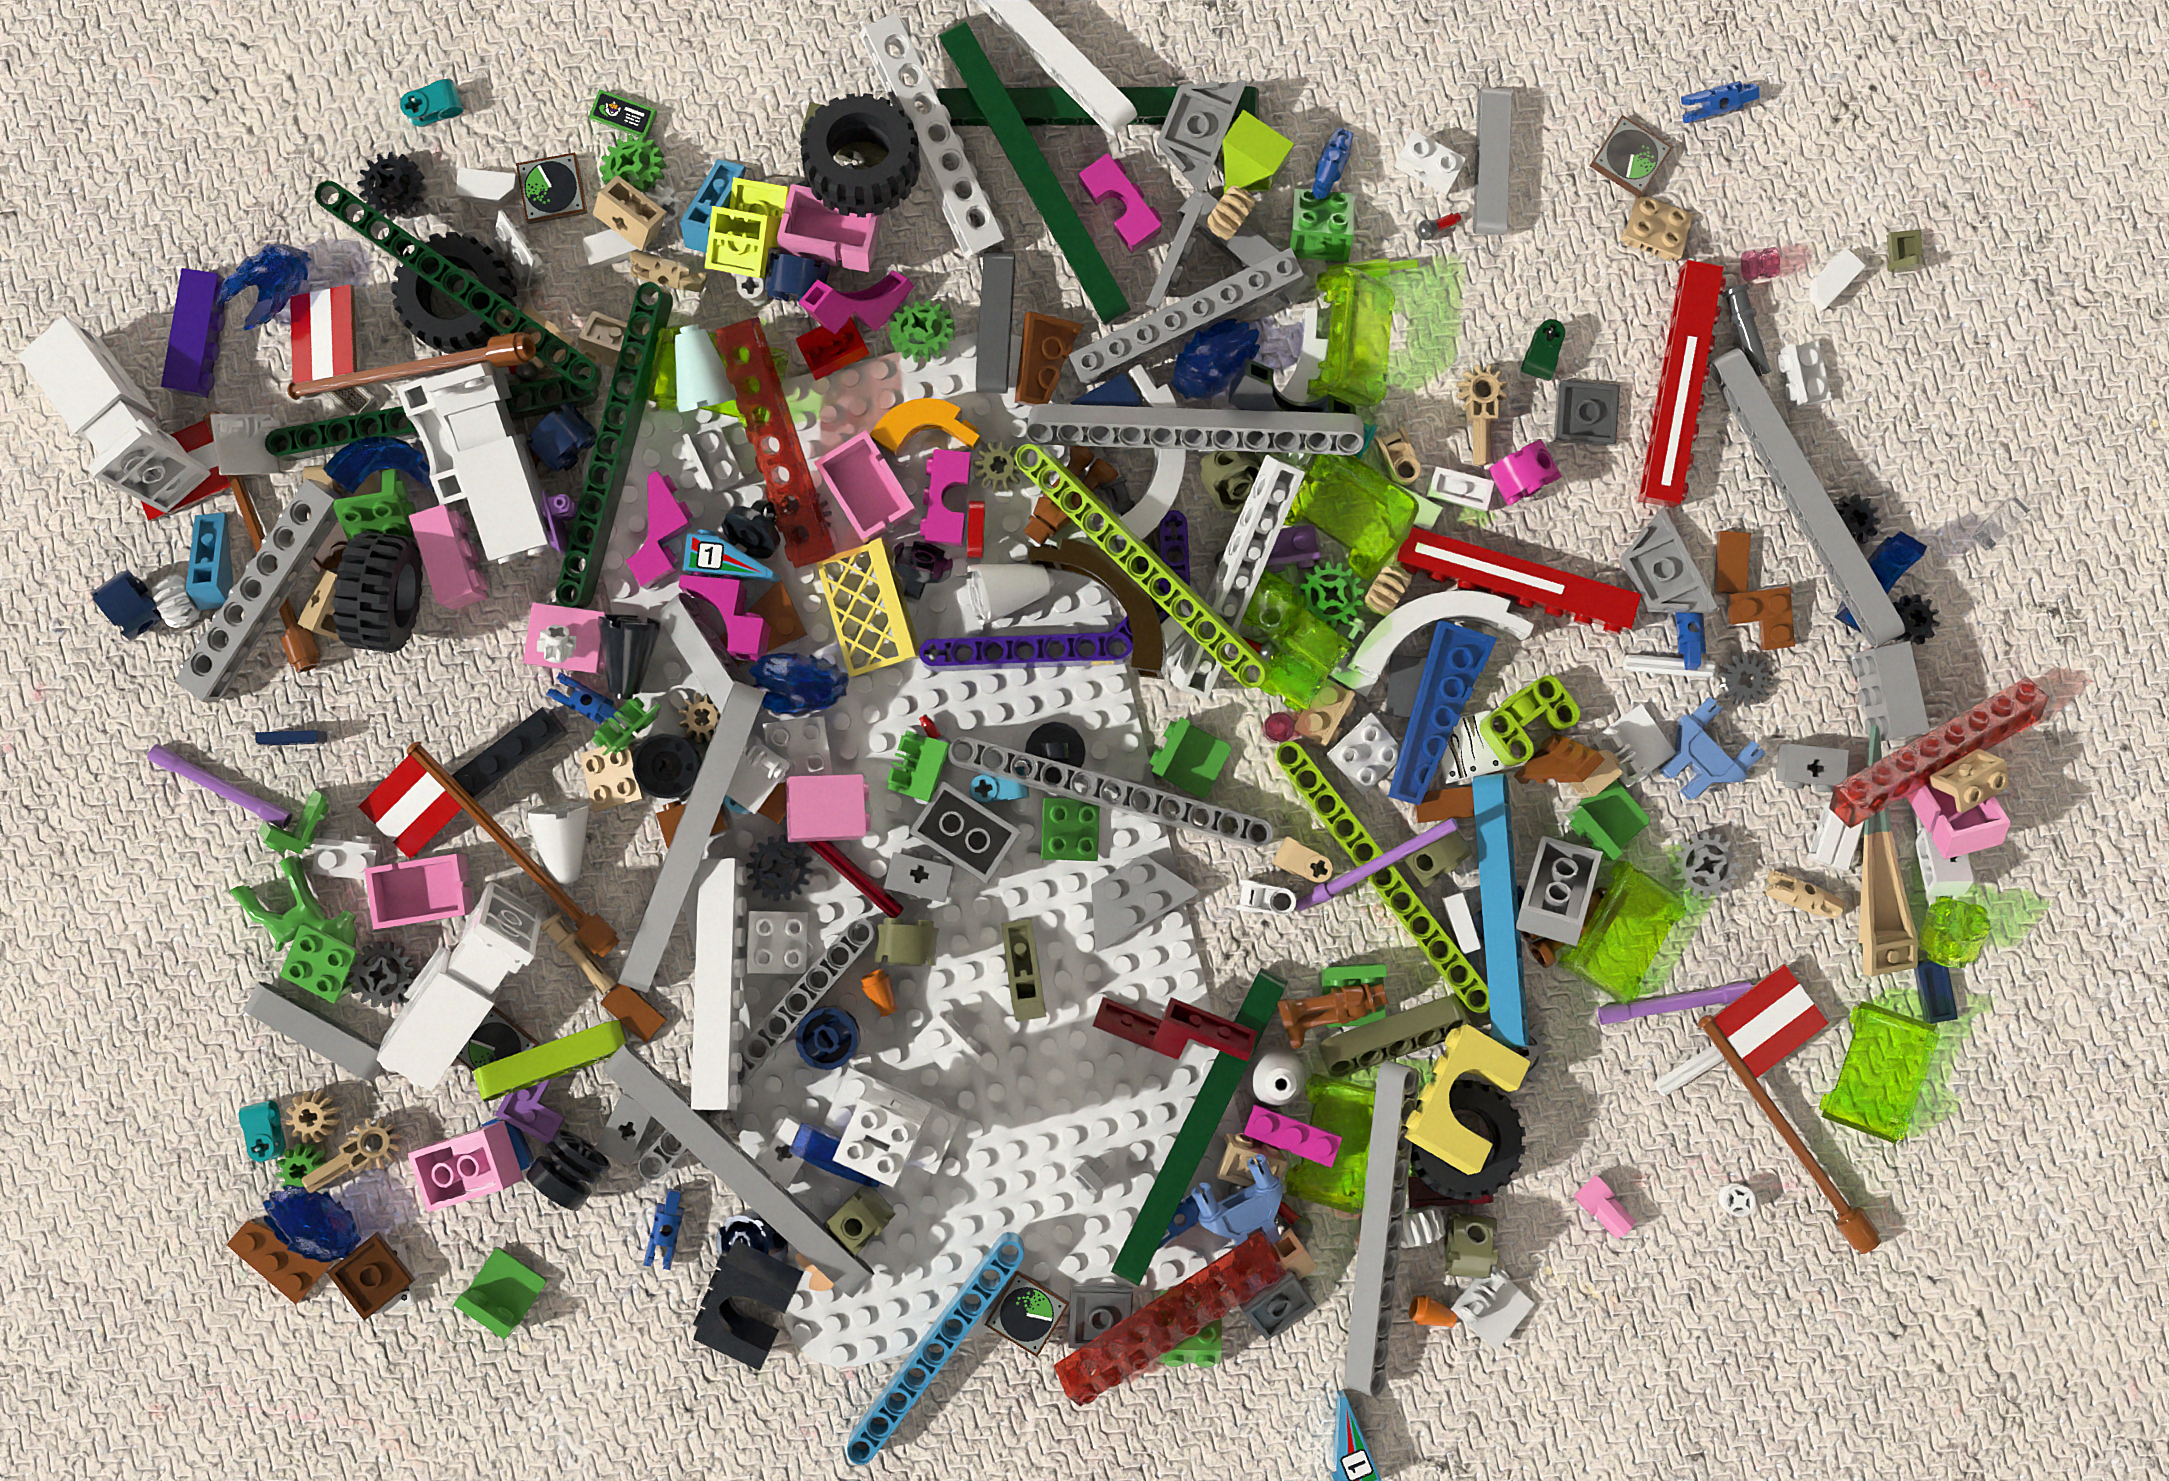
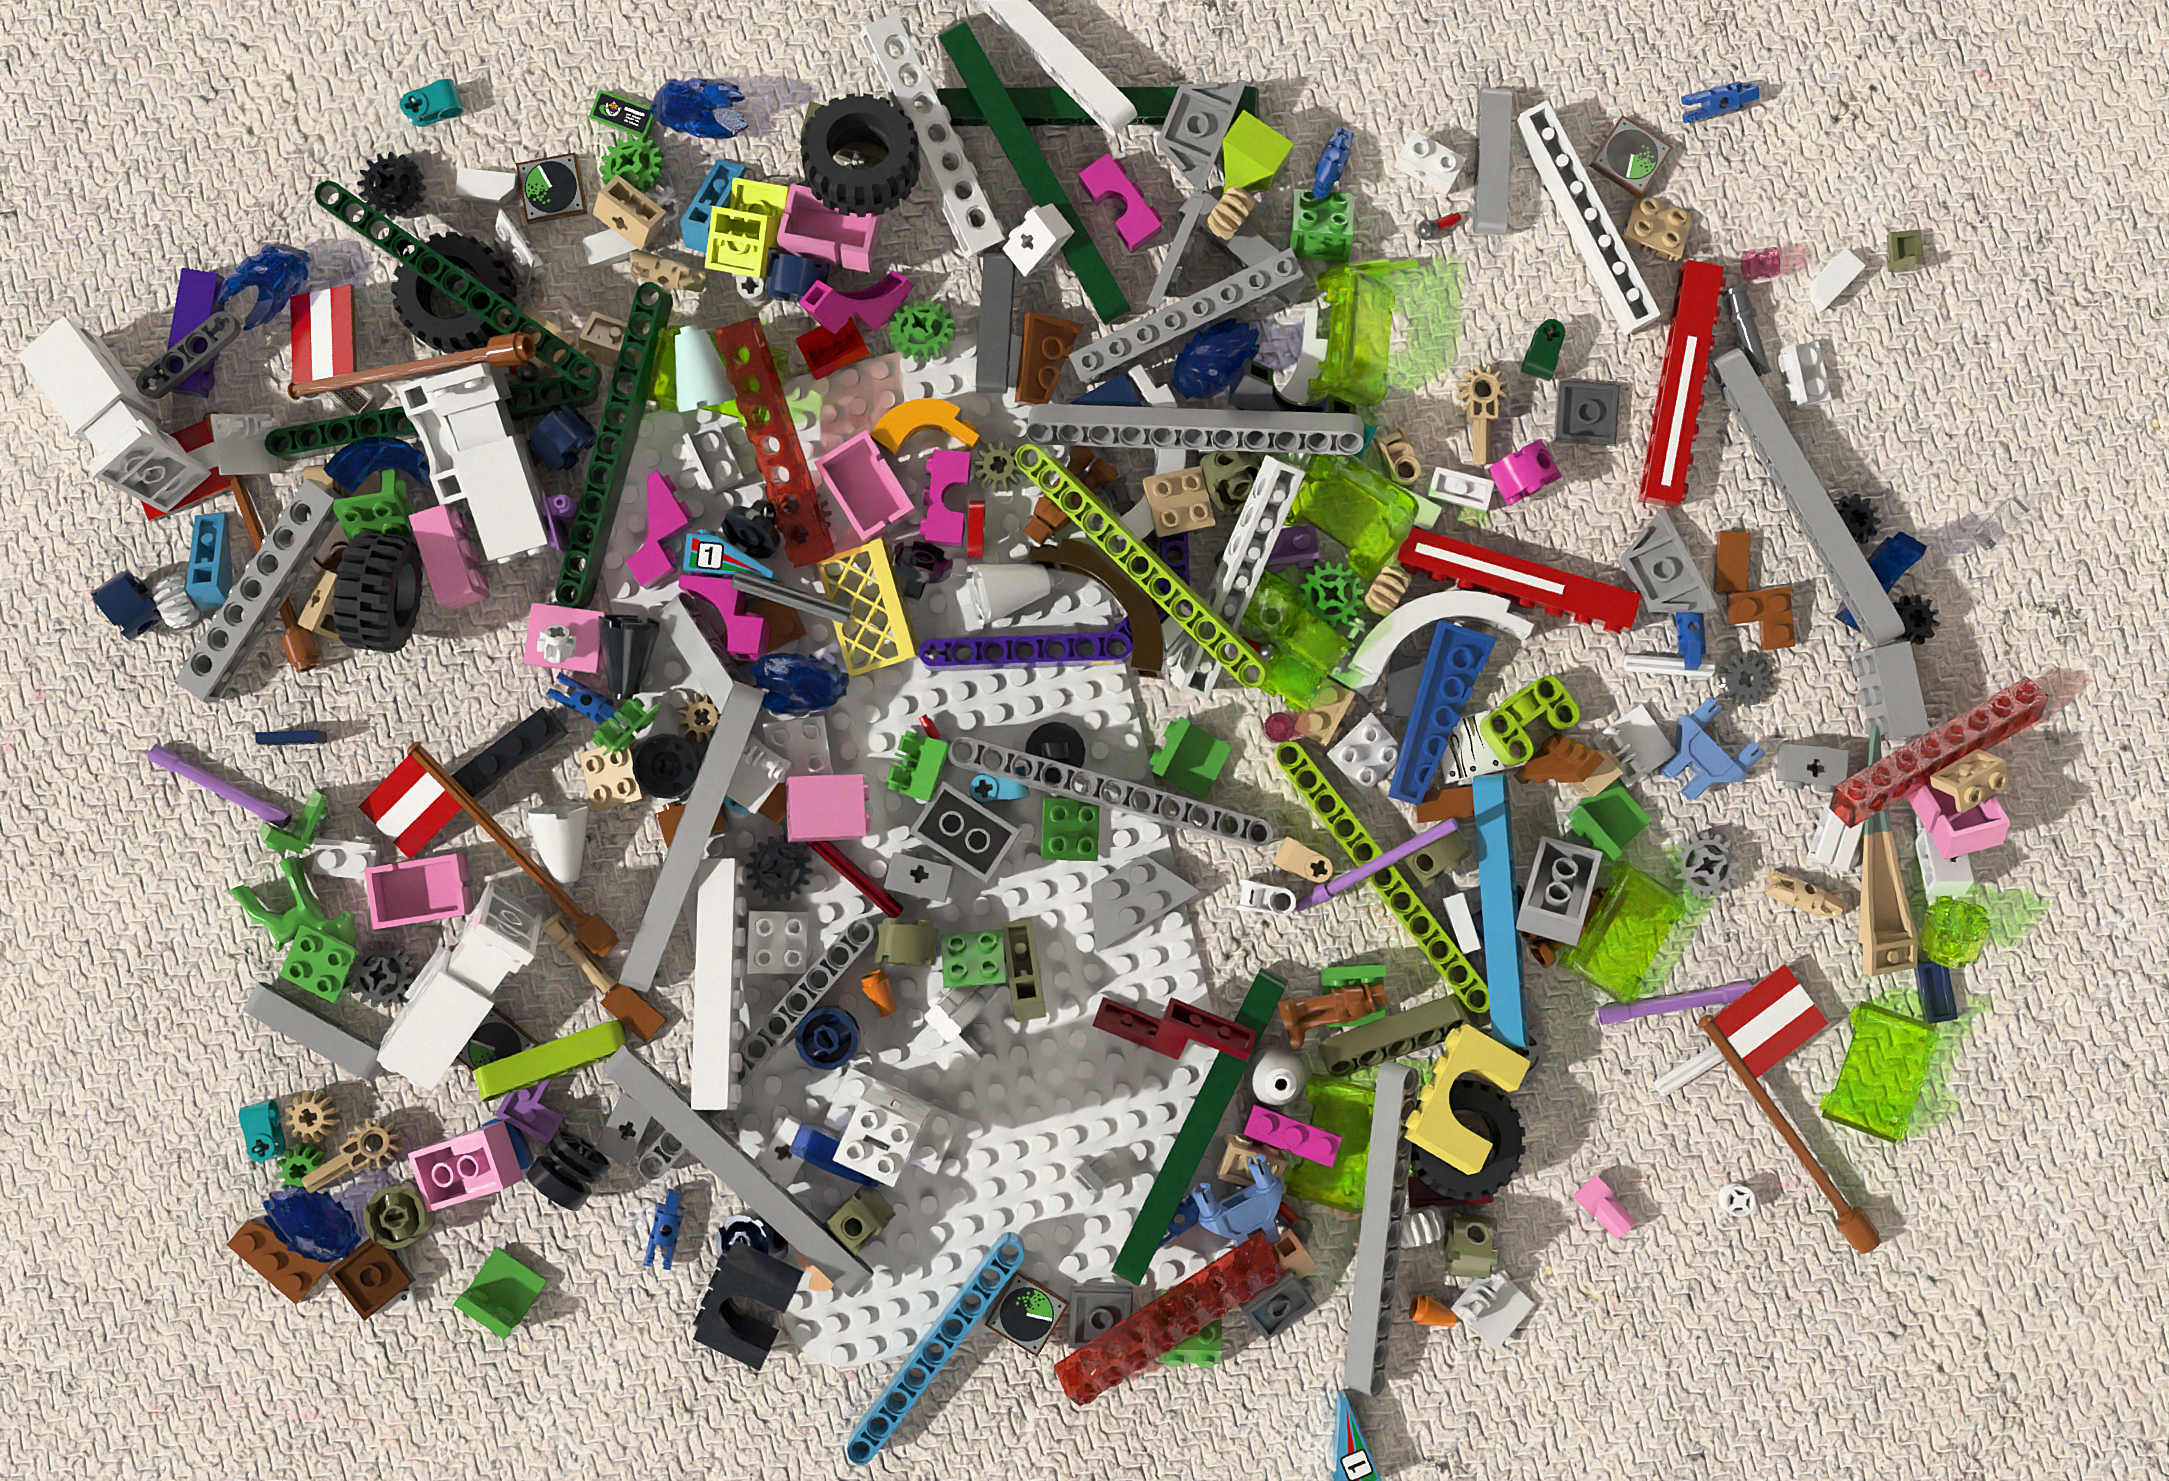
(185, 350): none -> dark grey beam
(398, 1216): none -> olive brick
(699, 107): none -> clear blue head
(791, 597): none -> dark grey axle
(957, 1008): none -> white brick
(973, 958): none -> bright green hinge
(1037, 239): none -> white brick
(1179, 502): none -> tan bracket
(1586, 218): none -> white brick

